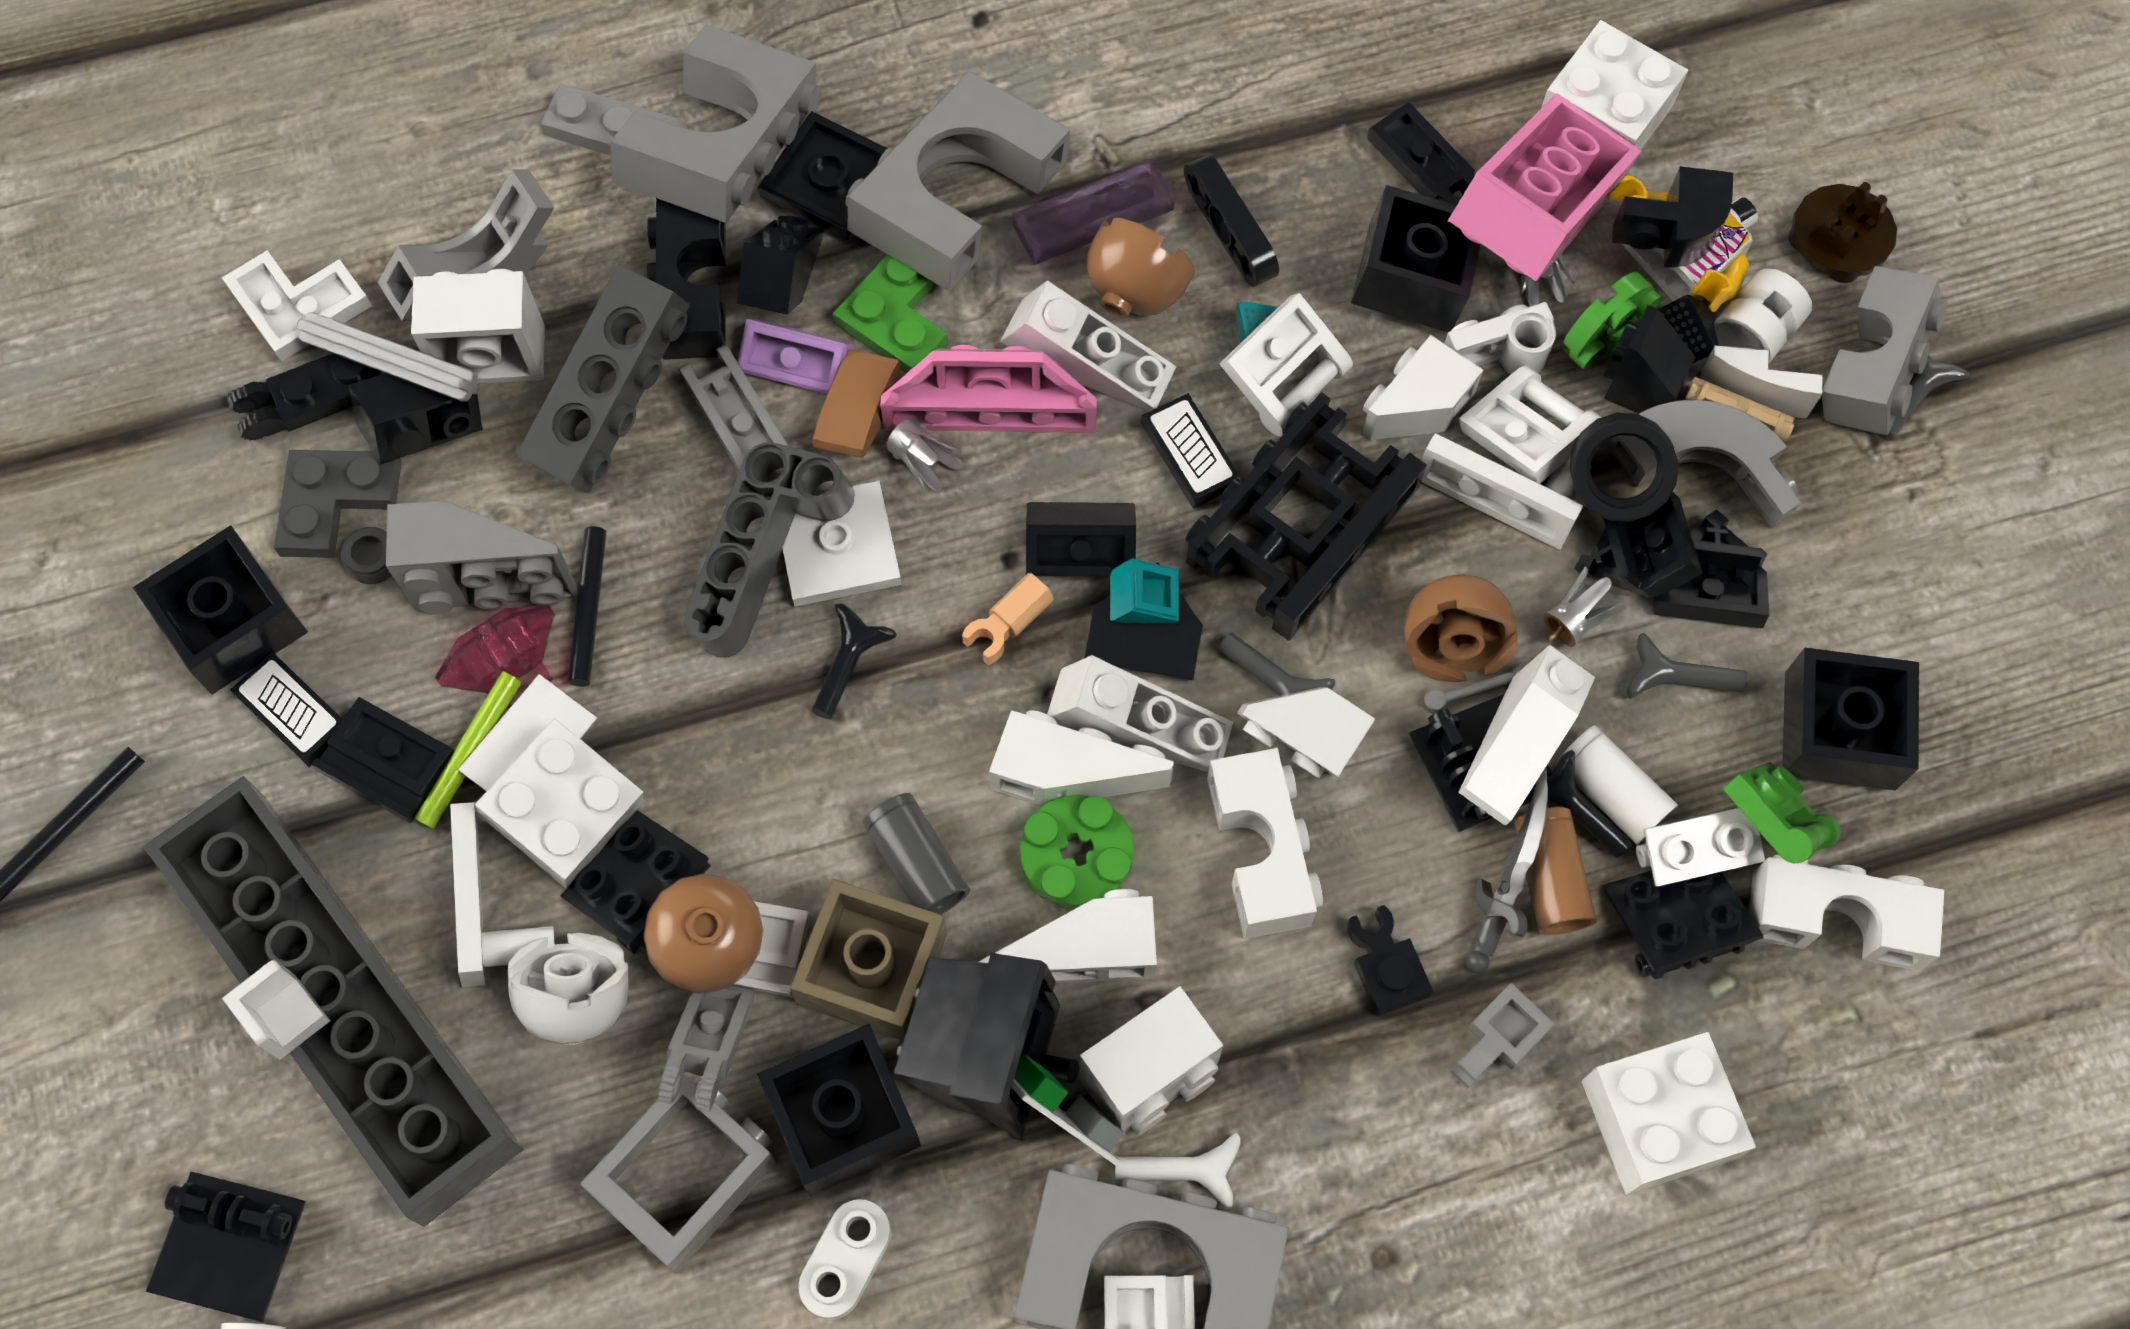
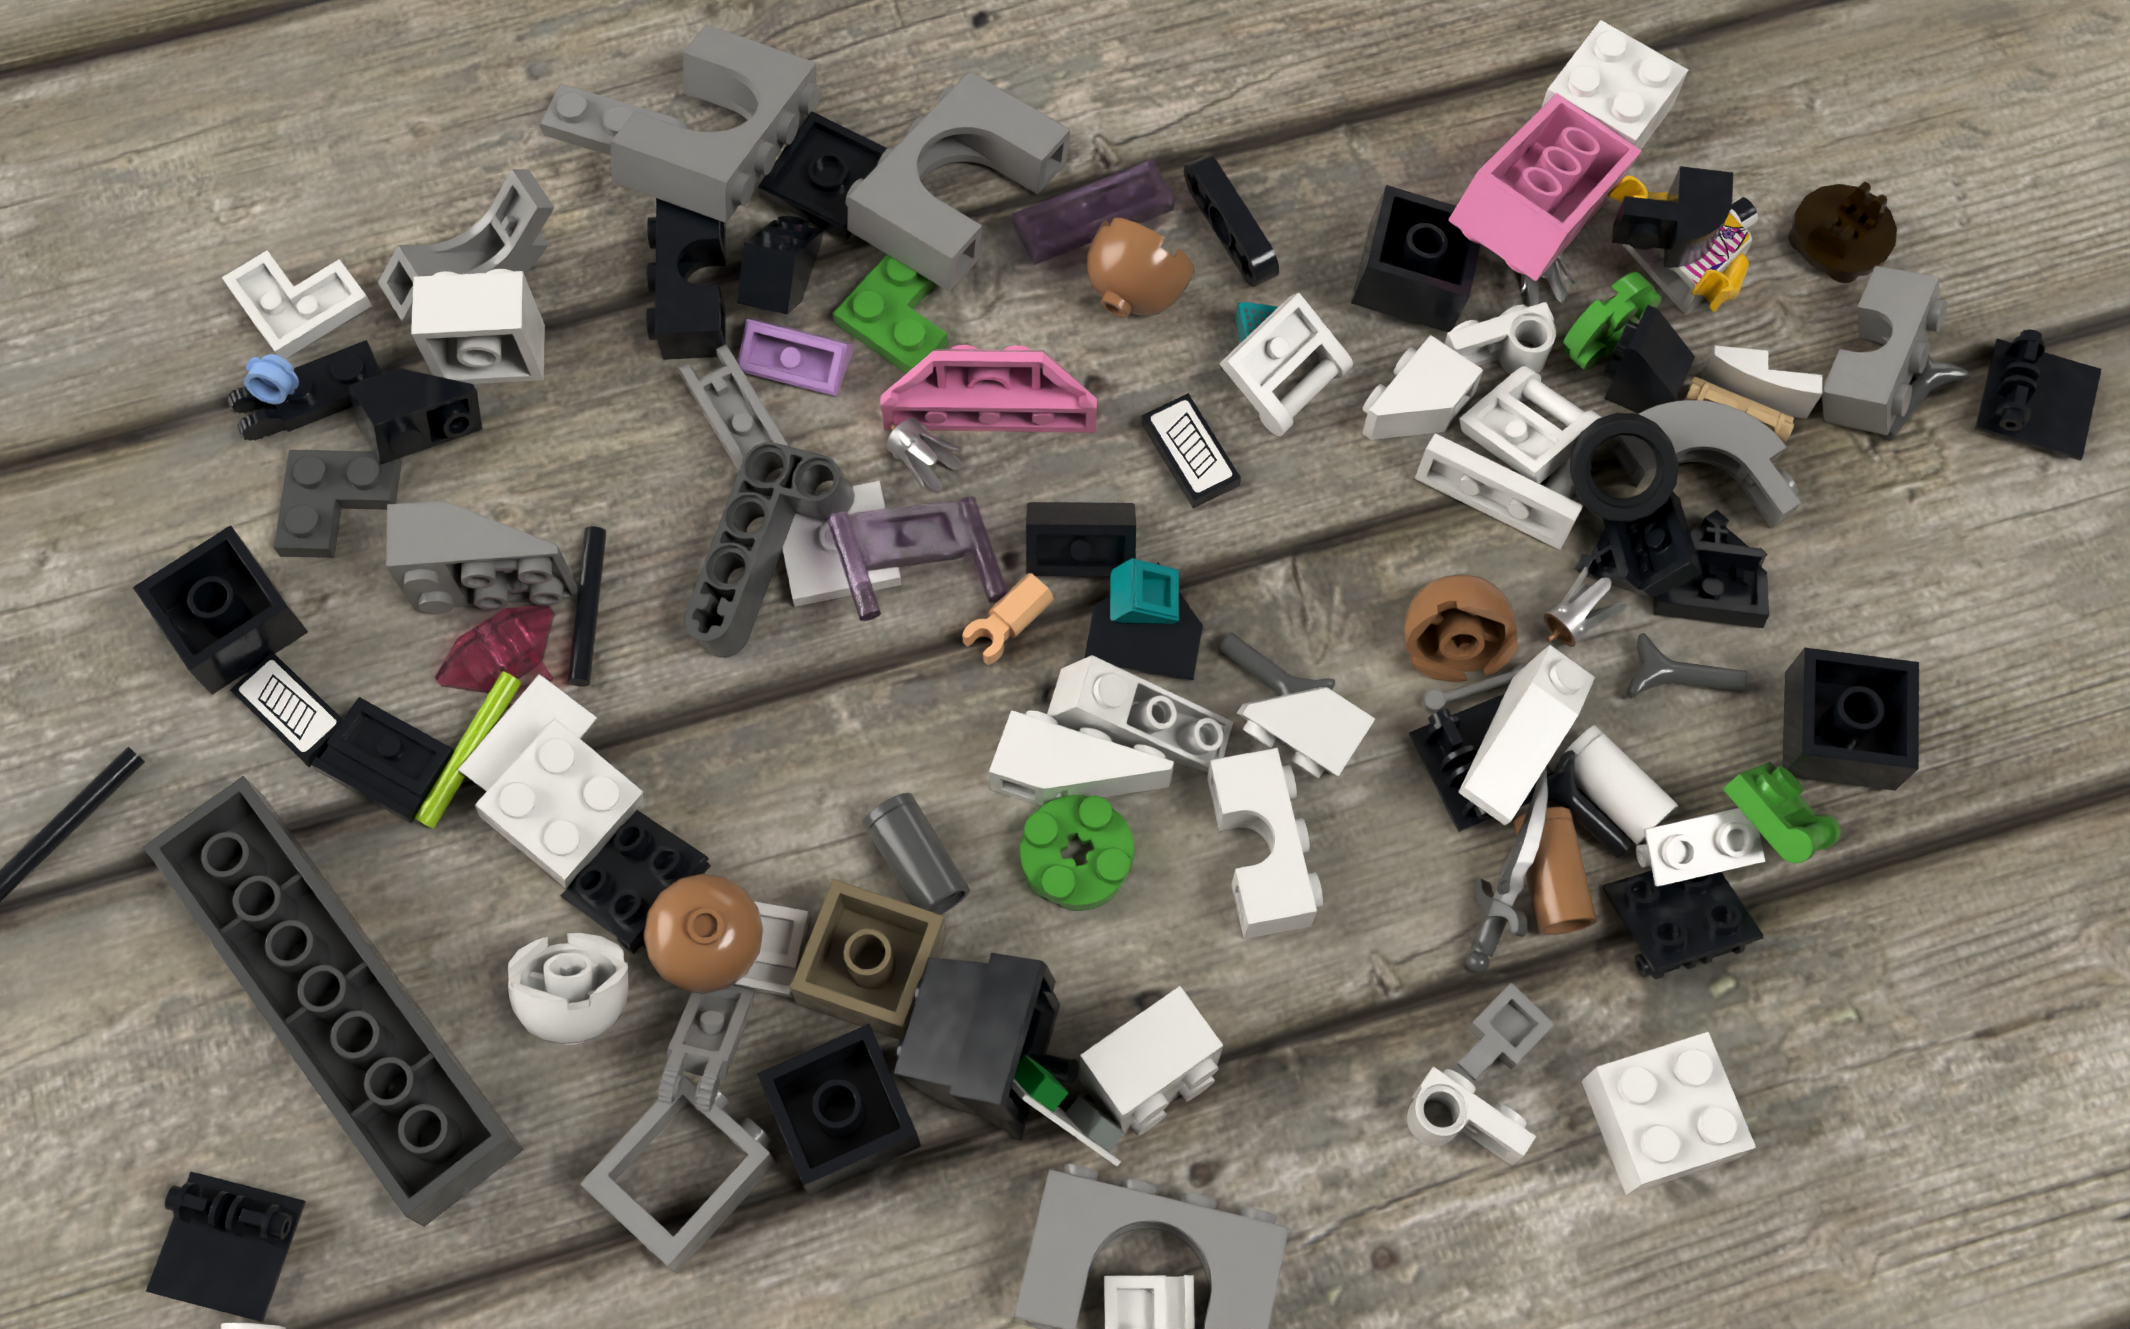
(270, 378): none -> light blue plate
(276, 1009): white panel -> none
(365, 555): dark grey tile -> none
(388, 356): axle -> none
(475, 947): white piece -> none
(599, 350): dark grey brick -> none
(845, 1258): white plate -> none
(852, 406): medium nougat slope -> none
(855, 640): black piece -> none
(912, 537): none -> clear purple plate
(1089, 347): white slope -> none
(1096, 941): white slope -> none
(1207, 1169): white piece -> none
(1337, 537): black fence -> none
(1389, 970): black plate -> none
(1421, 154): black hinge -> none
(1493, 1127): none -> white plate
(1693, 324): black slope -> none
(1764, 313): white wheel -> none
(1895, 914): white arch -> none
(2038, 396): none -> black hinge

